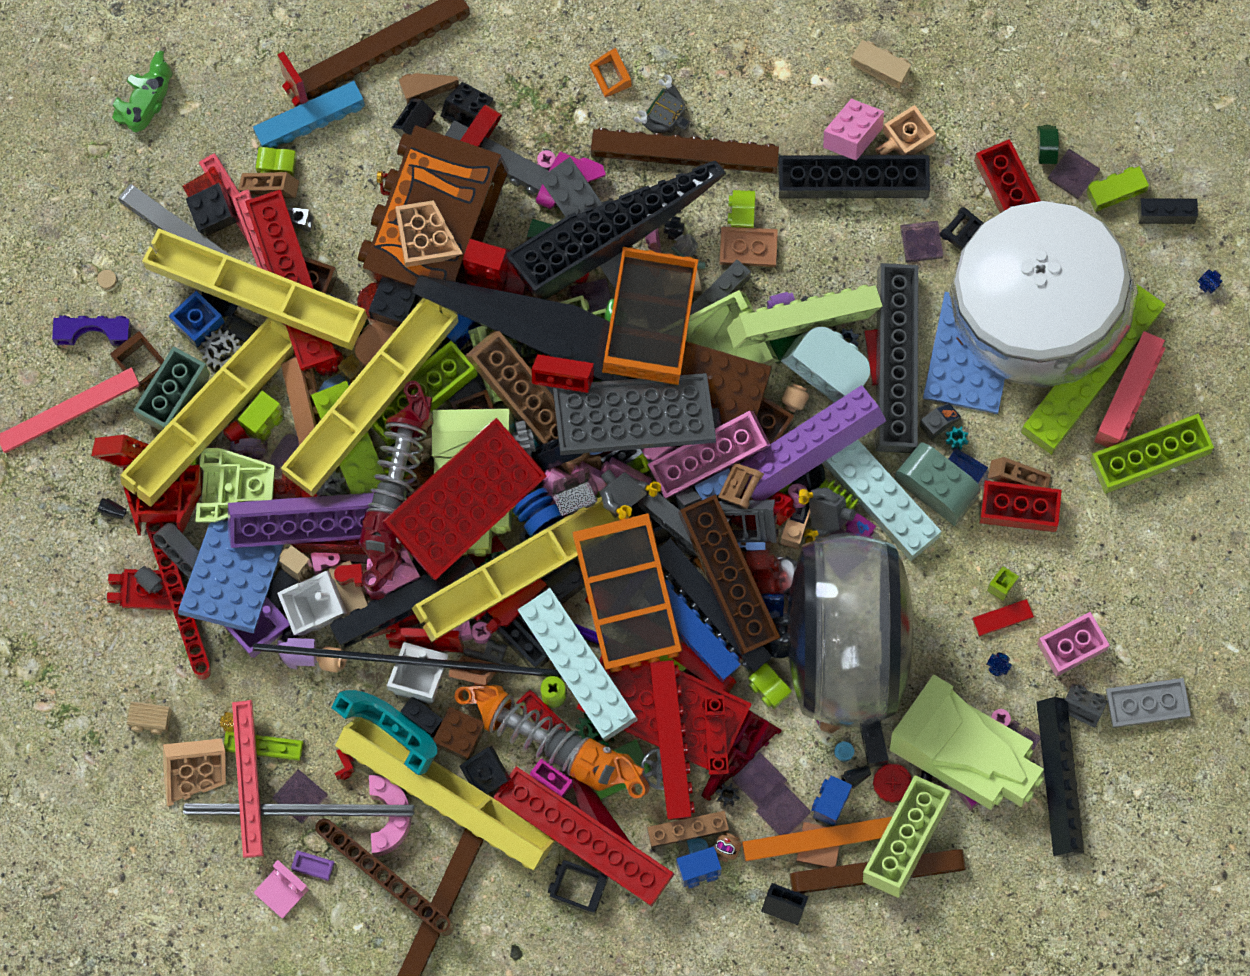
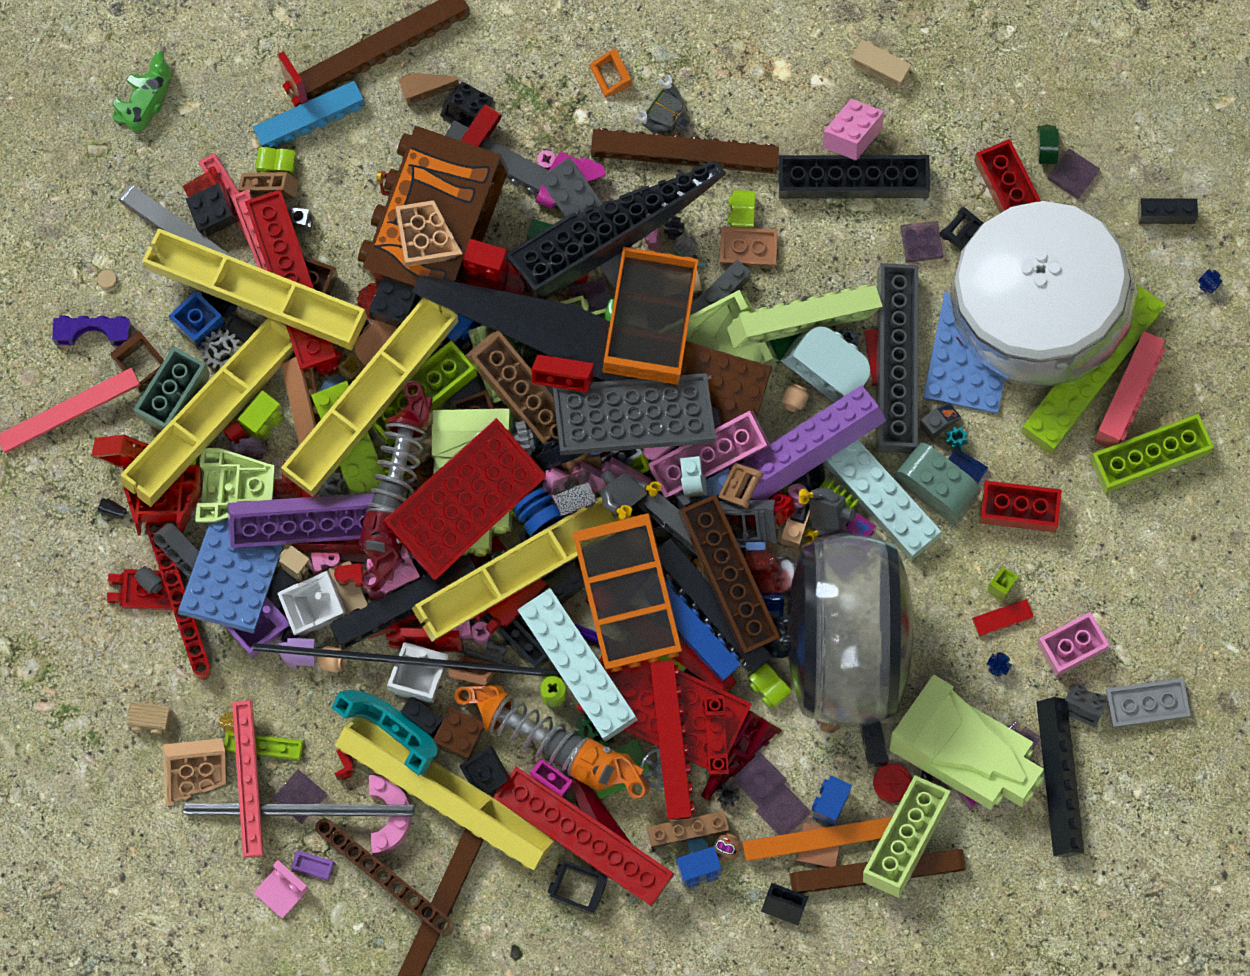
(284, 450): clear purple tile -> none
(415, 113): black brick -> none
(534, 702): red tile -> none
(692, 478): none -> light aqua brick
(774, 420): reddish brown brick -> none
(776, 299): medium lavender brick -> none
(844, 751): medium azure tile -> none
(856, 775): black cone -> none
(907, 144): light nougat brick -> none
(1006, 718): bright pink wheel -> none
(1013, 472): medium nougat slope -> none
(1117, 188): lime brick -> none

